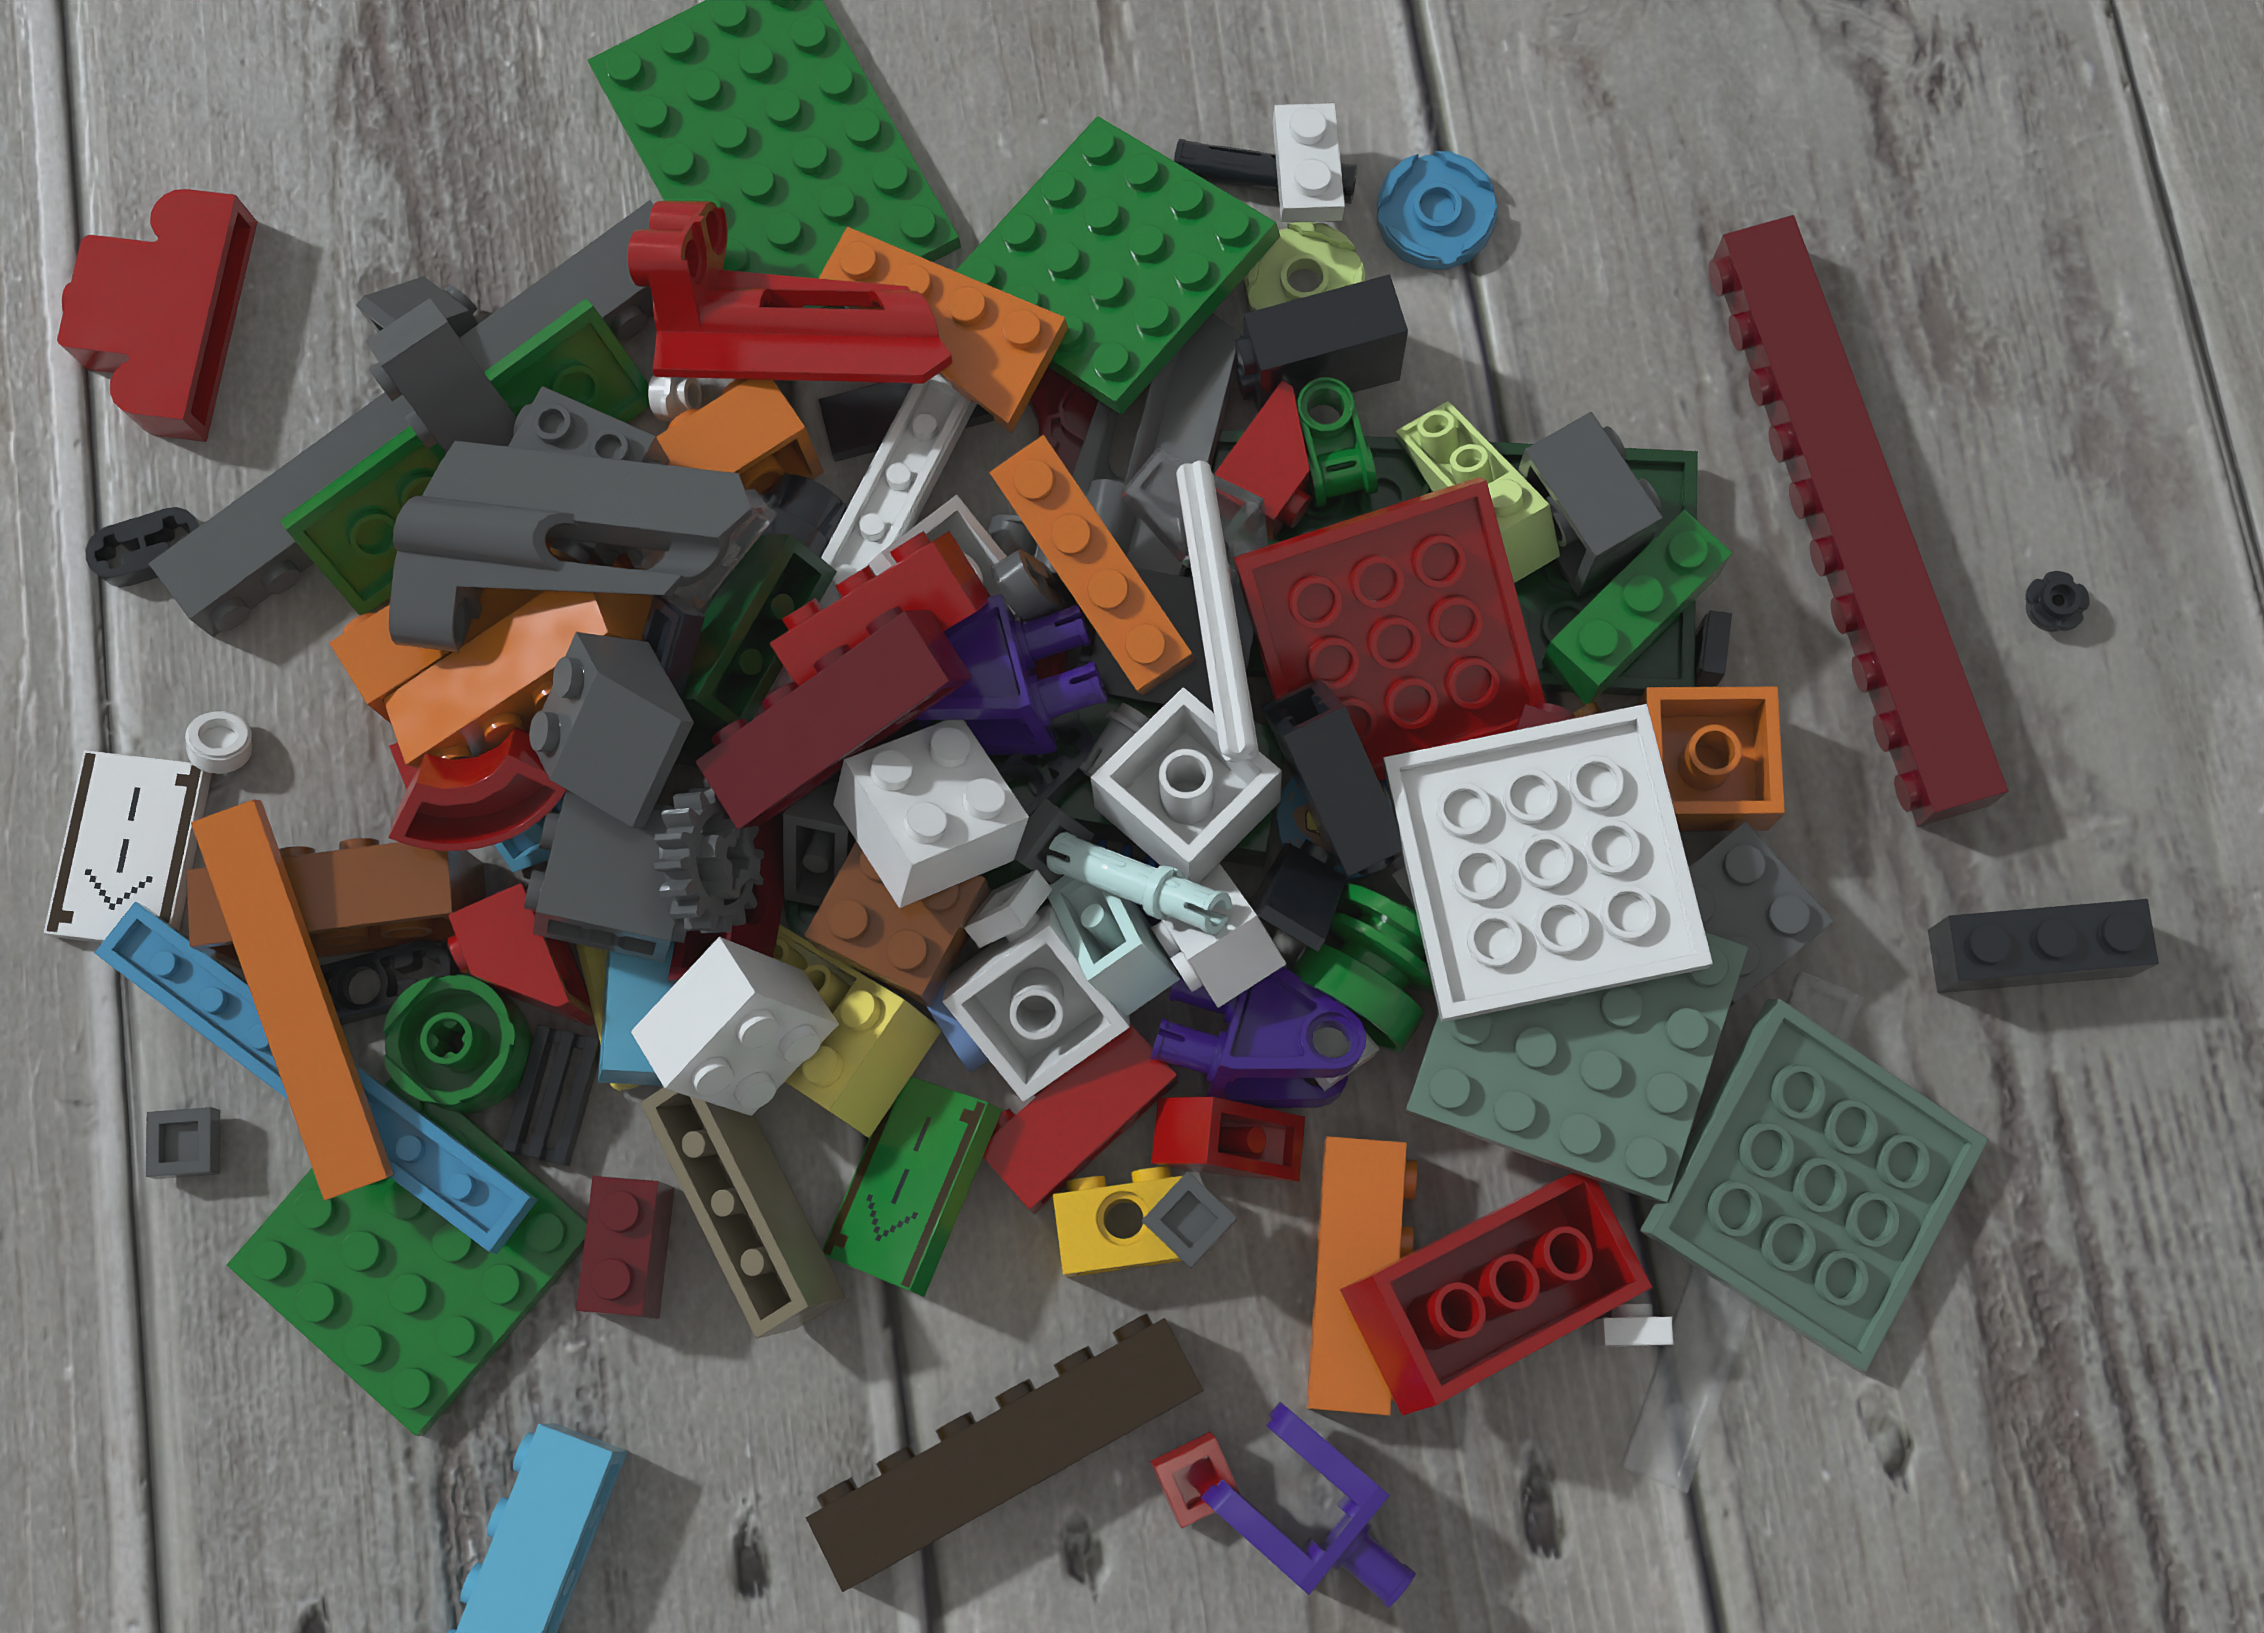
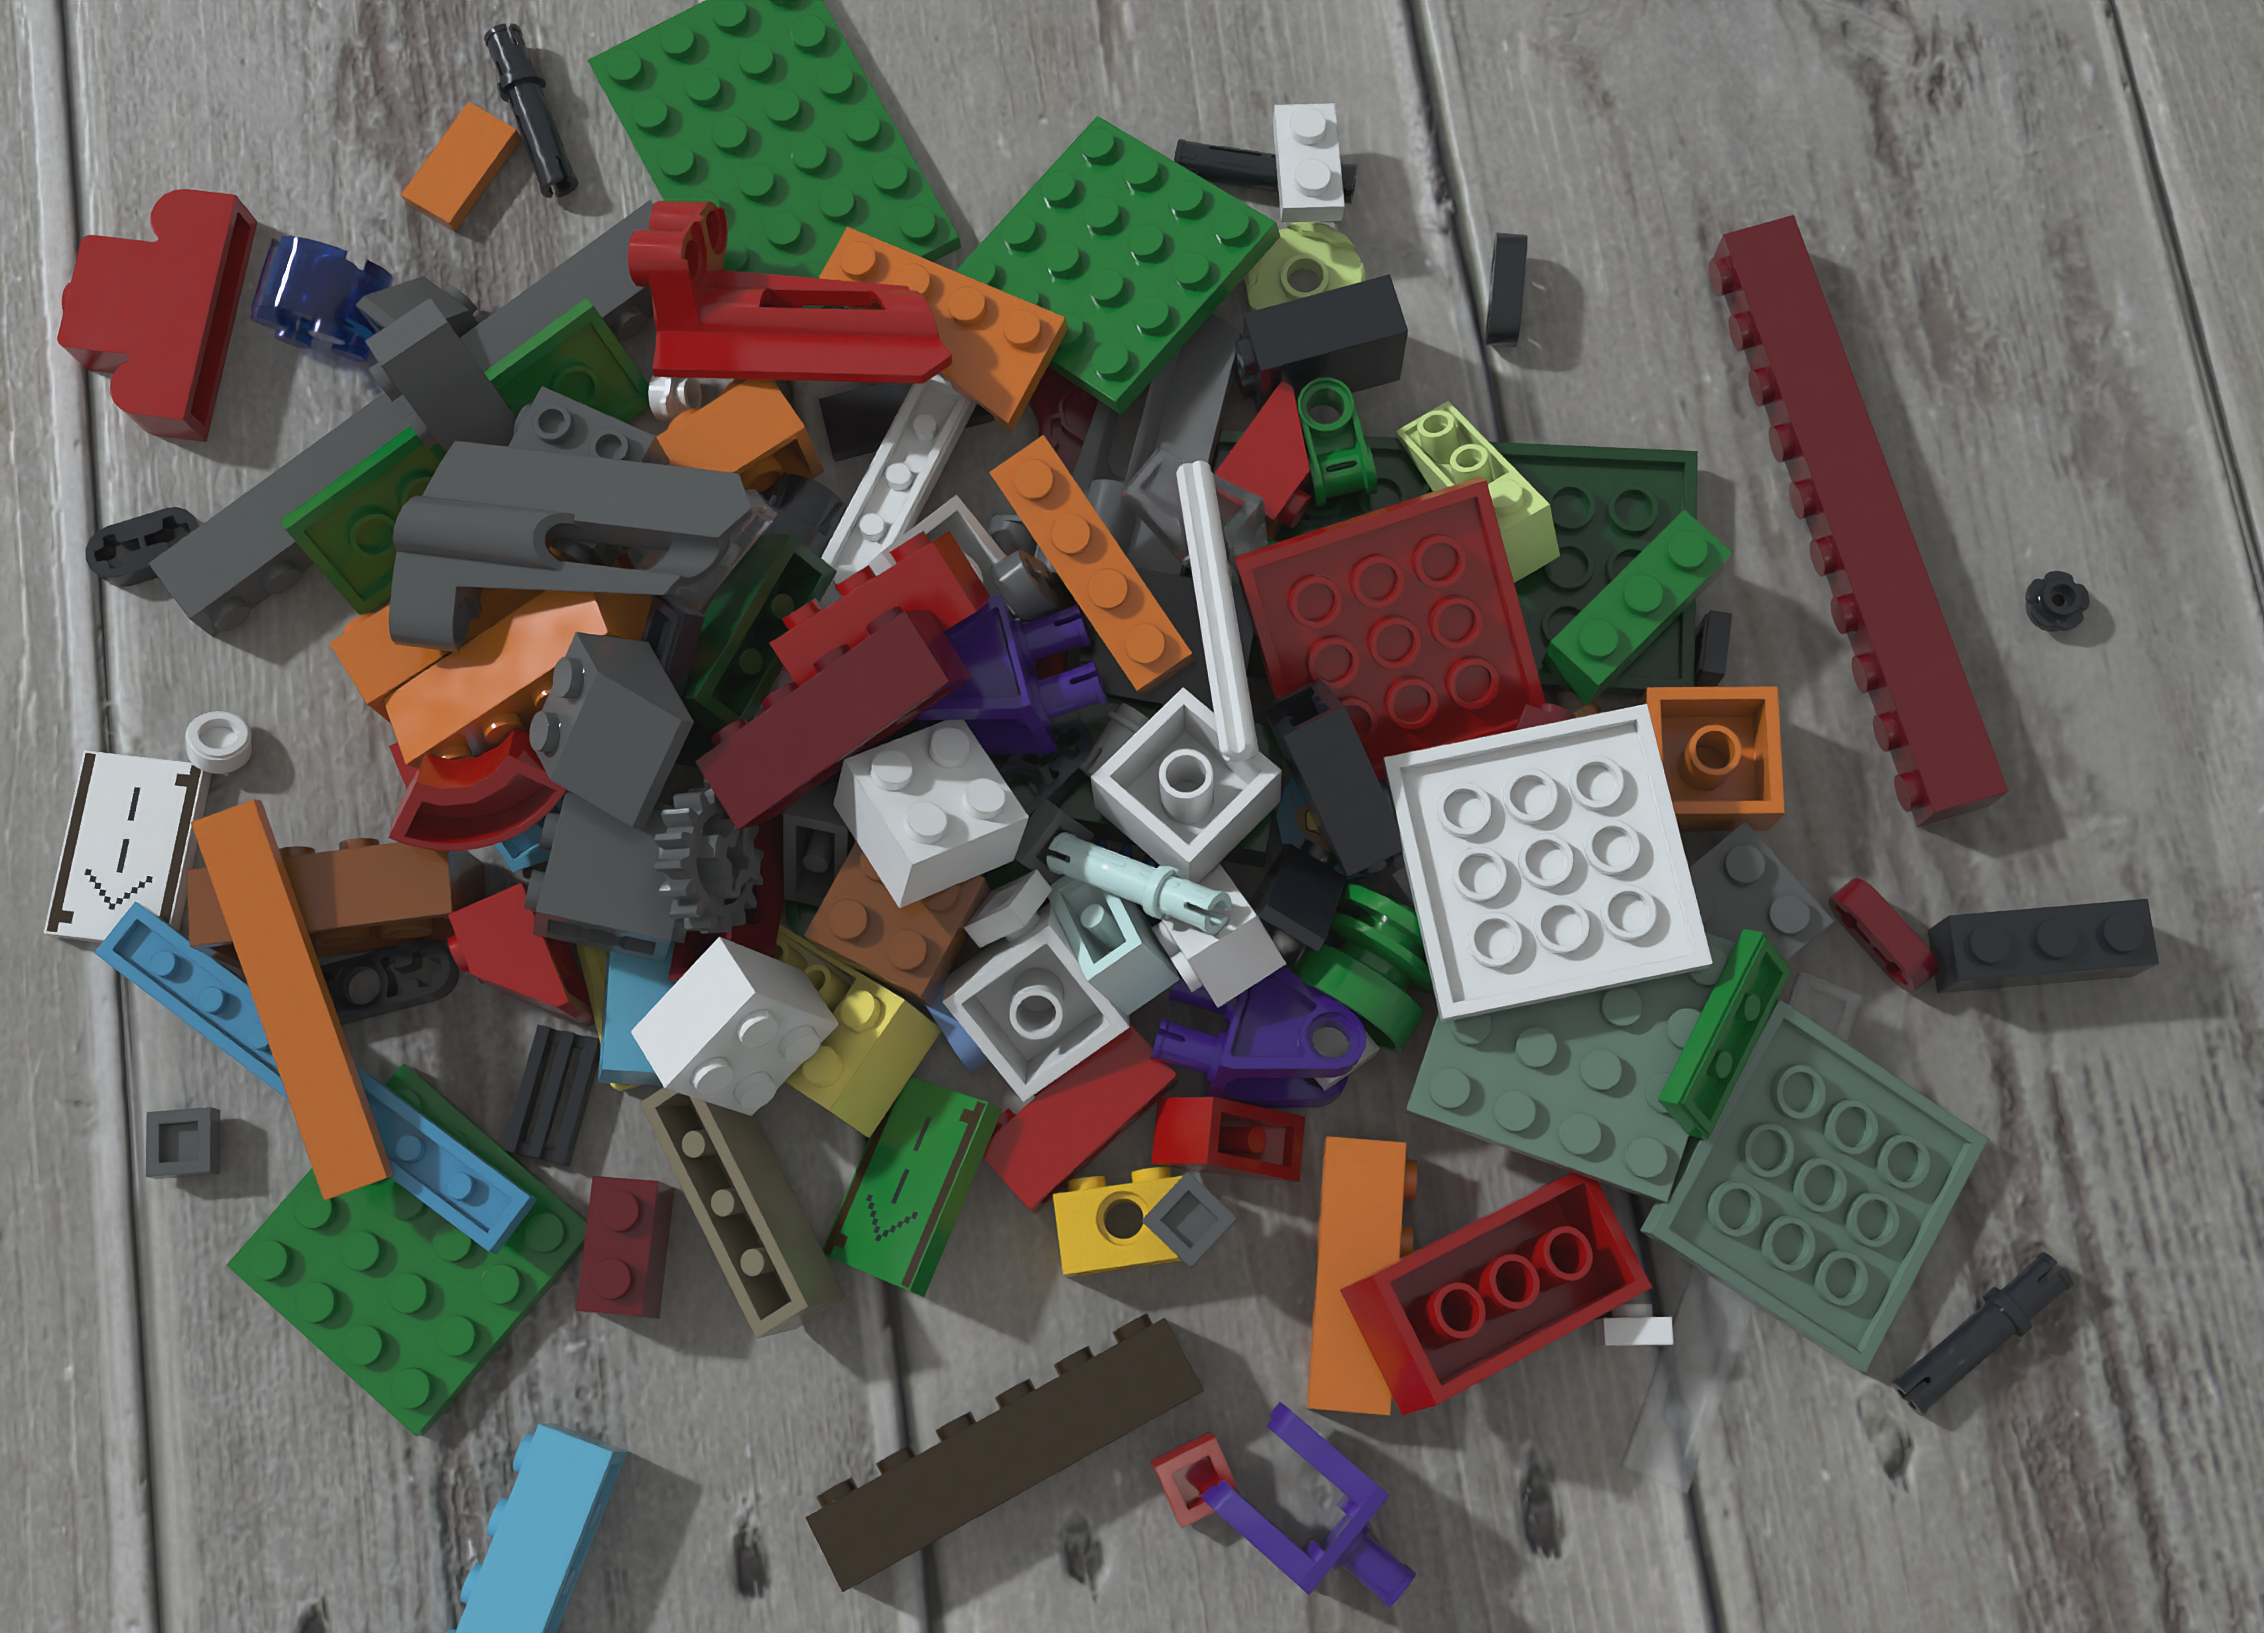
(313, 295): none -> clear blue brick
(422, 1050): green brick -> none
(461, 166): none -> orange tile
(523, 89): none -> black pin
(1436, 210): dark azure tile -> none
(1506, 289): none -> black beam
(1594, 499): dark grey brick -> none
(1725, 1034): none -> green tile
(1883, 935): none -> dark red beam
(1982, 1333): none -> black pin

